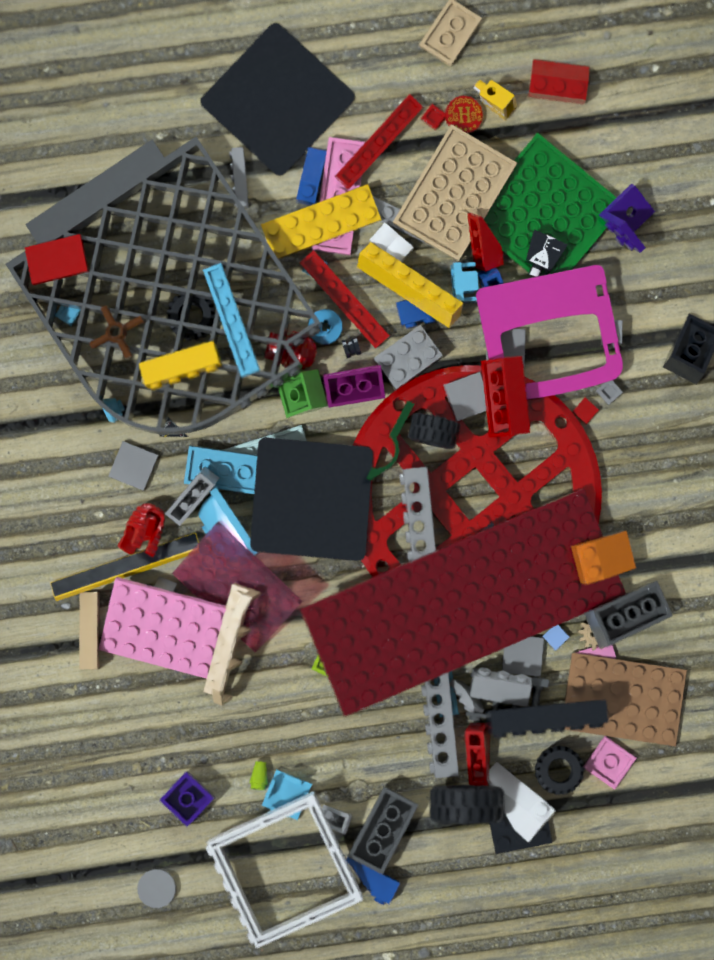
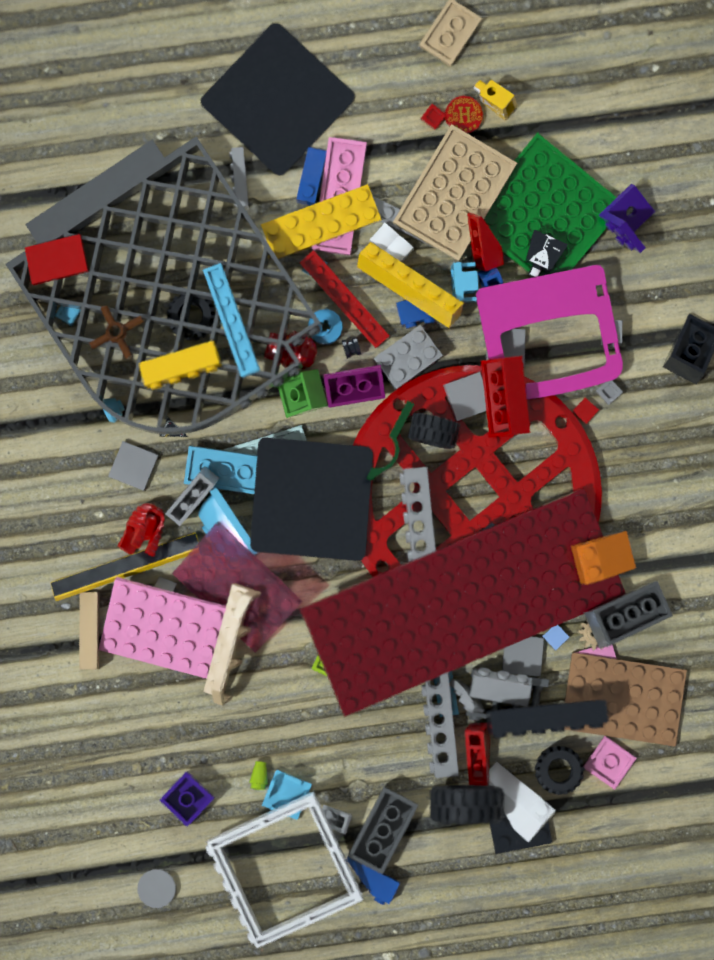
(378, 141): red plate -> none
(558, 82): red slope -> none

